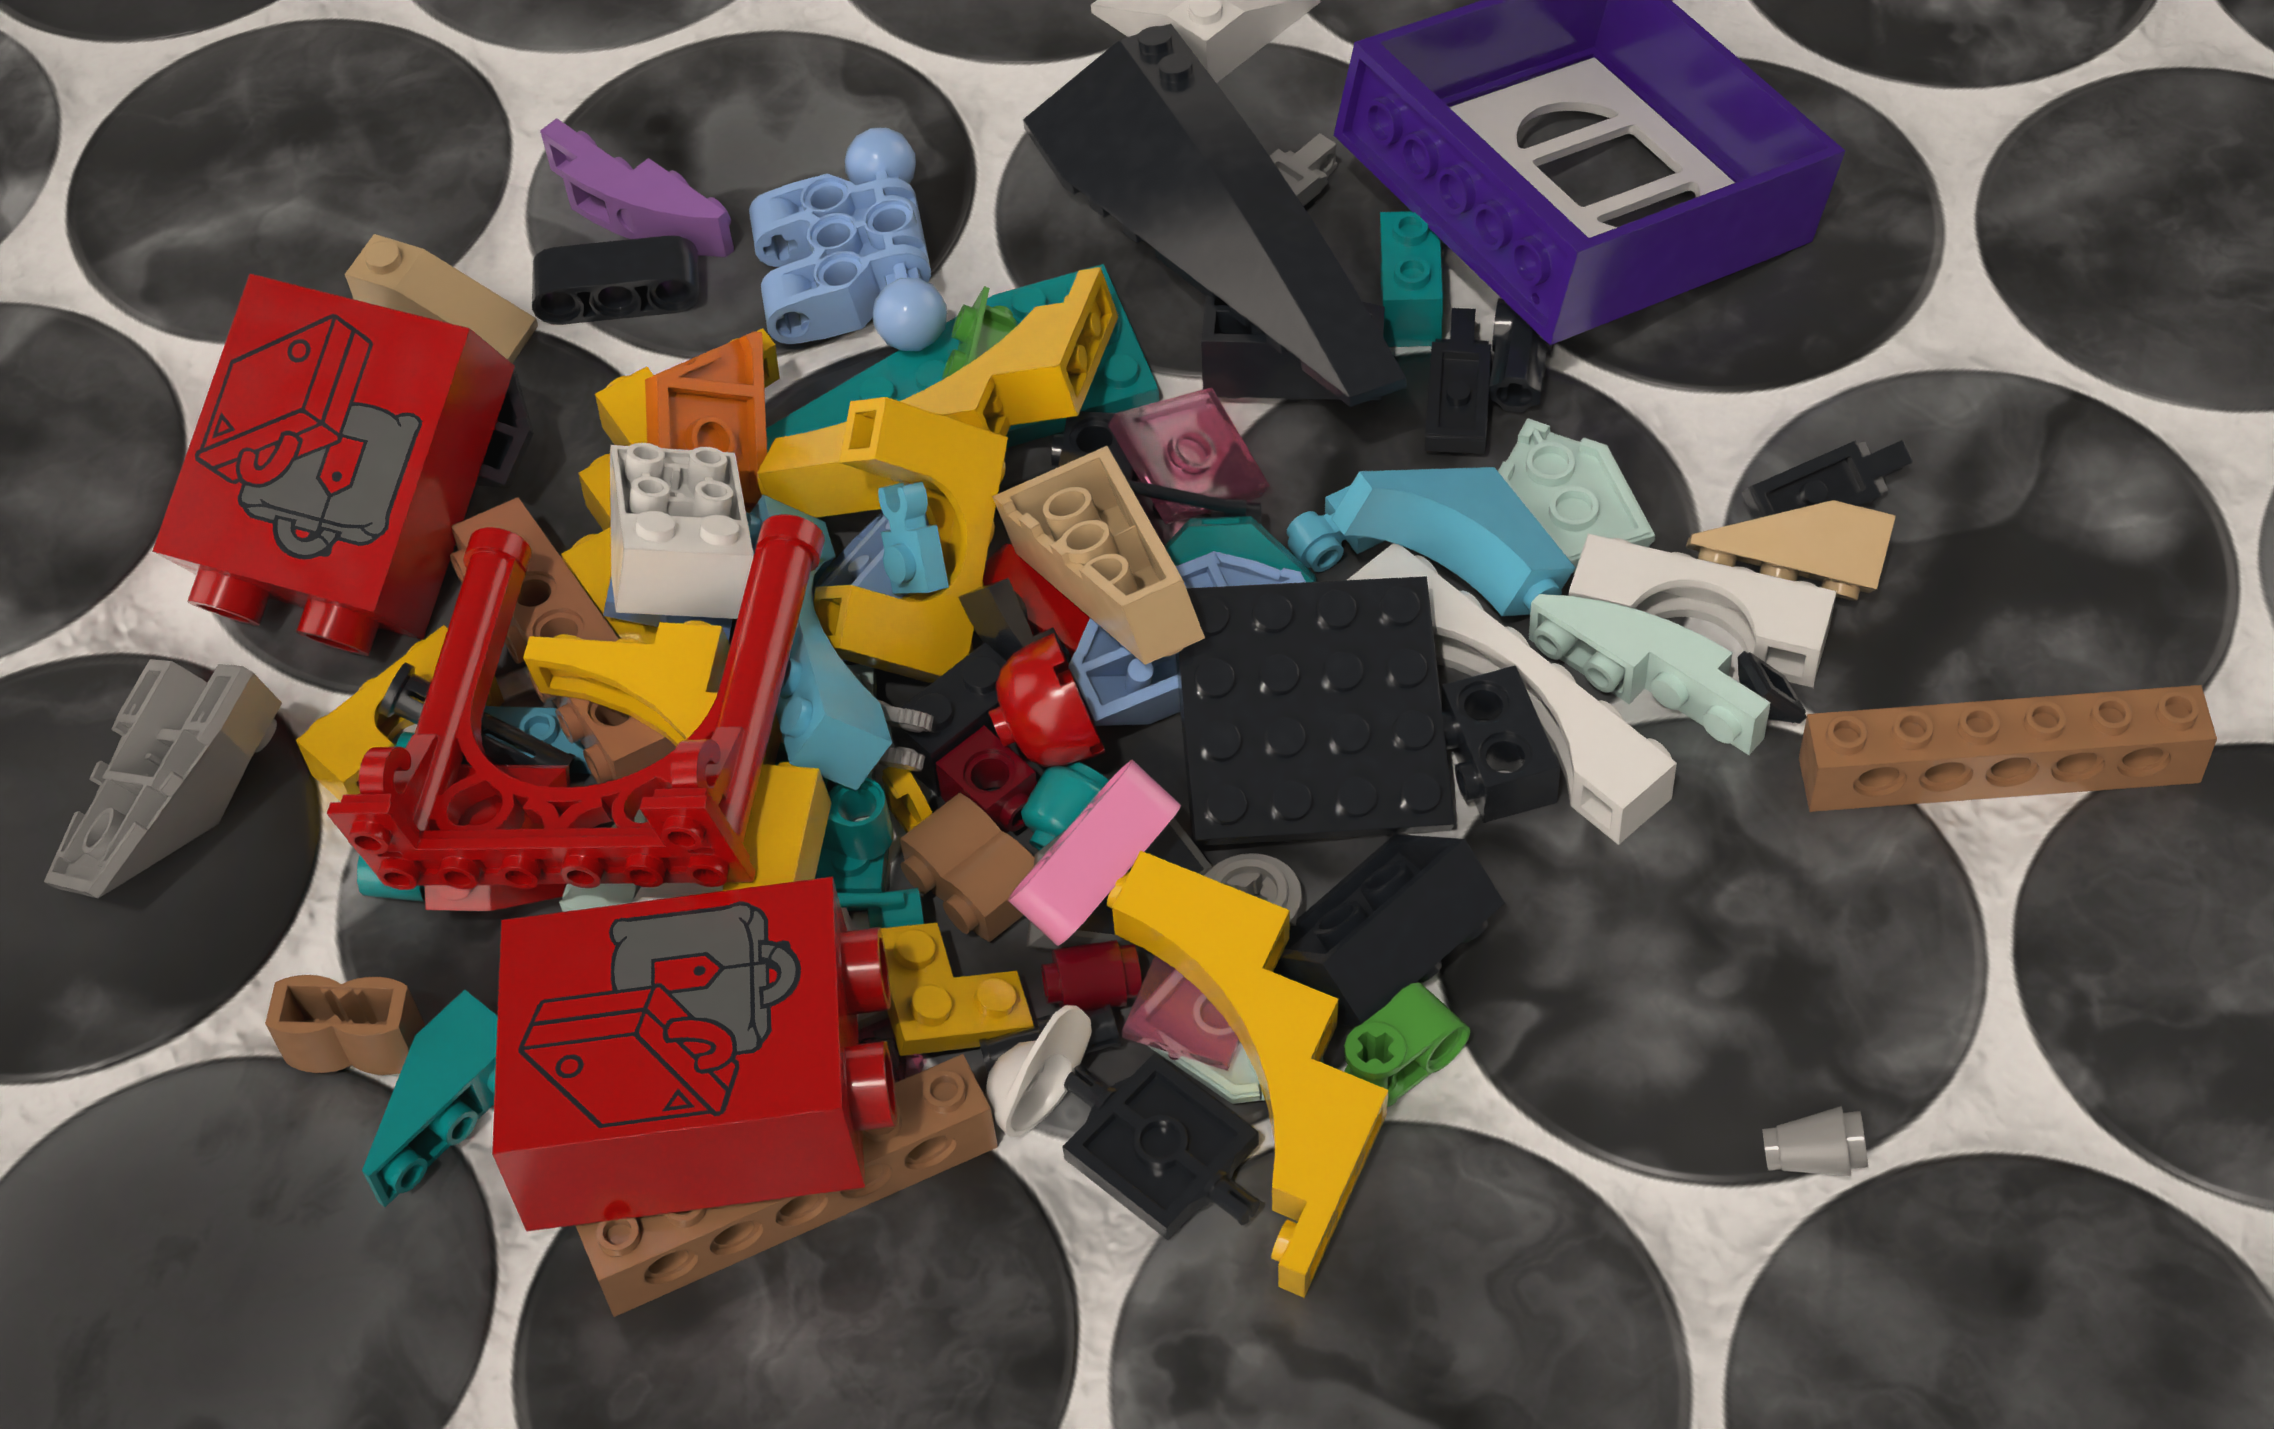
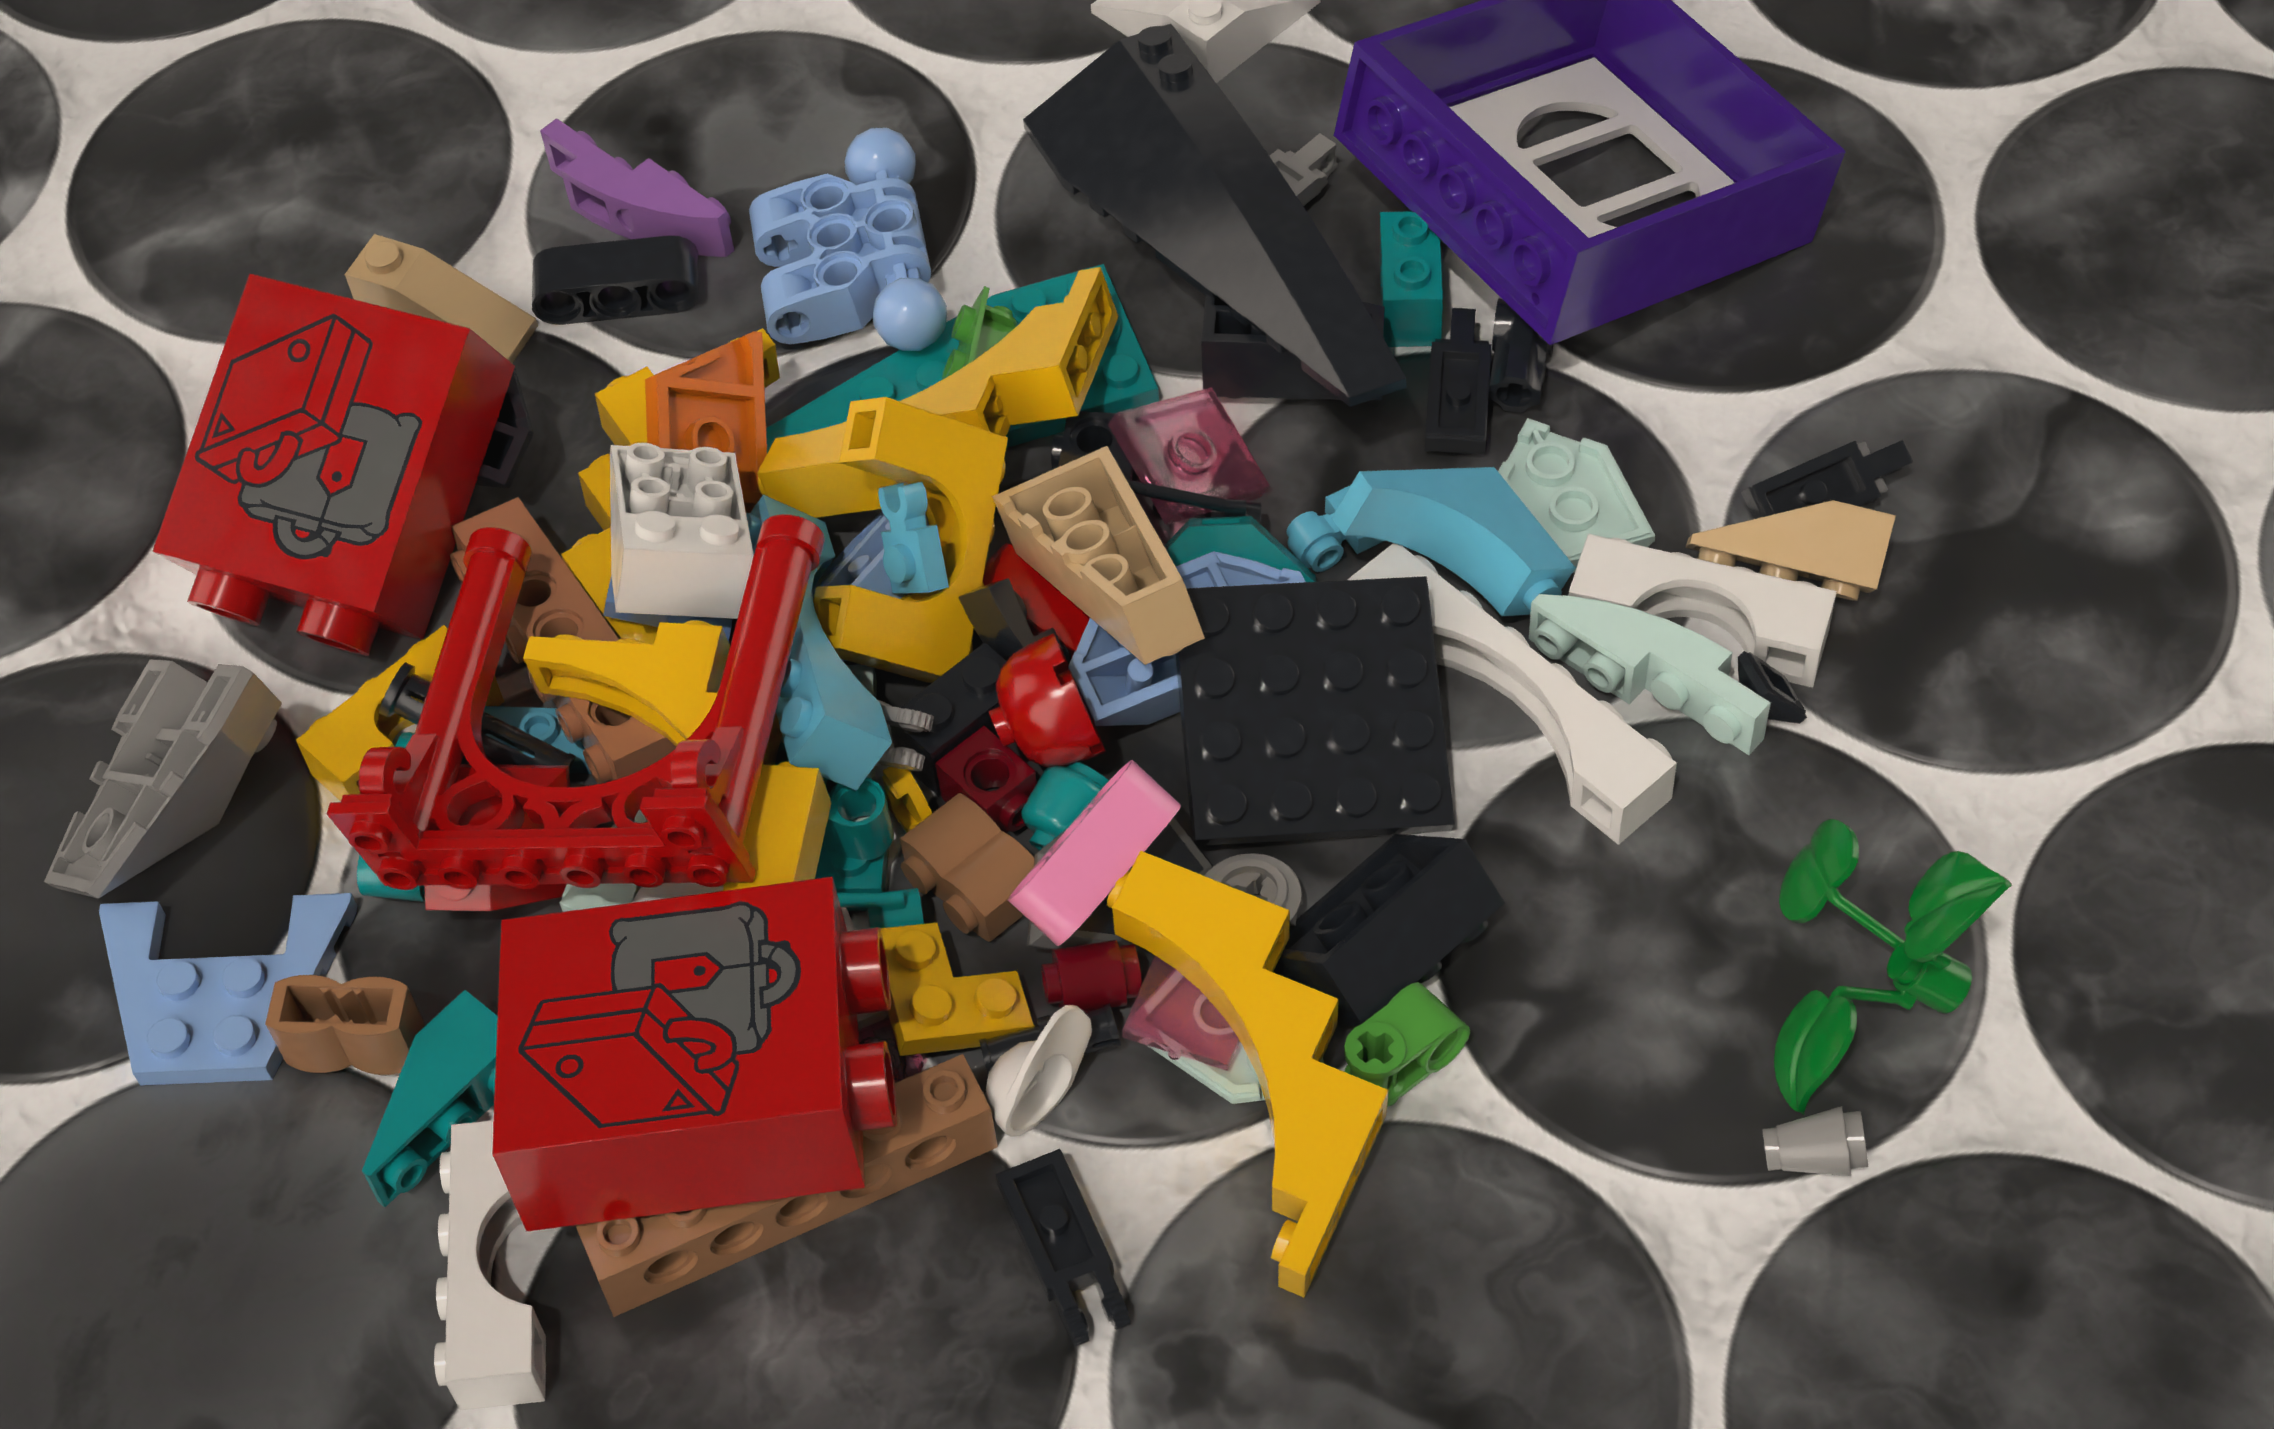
(210, 1013): none -> light blue wing
(492, 1342): none -> white arch
(1061, 1240): none -> black hinge
(1161, 1145): black plate -> none
(1508, 741): black brick -> none
(1941, 909): none -> green plant
(2006, 748): medium nougat brick -> none

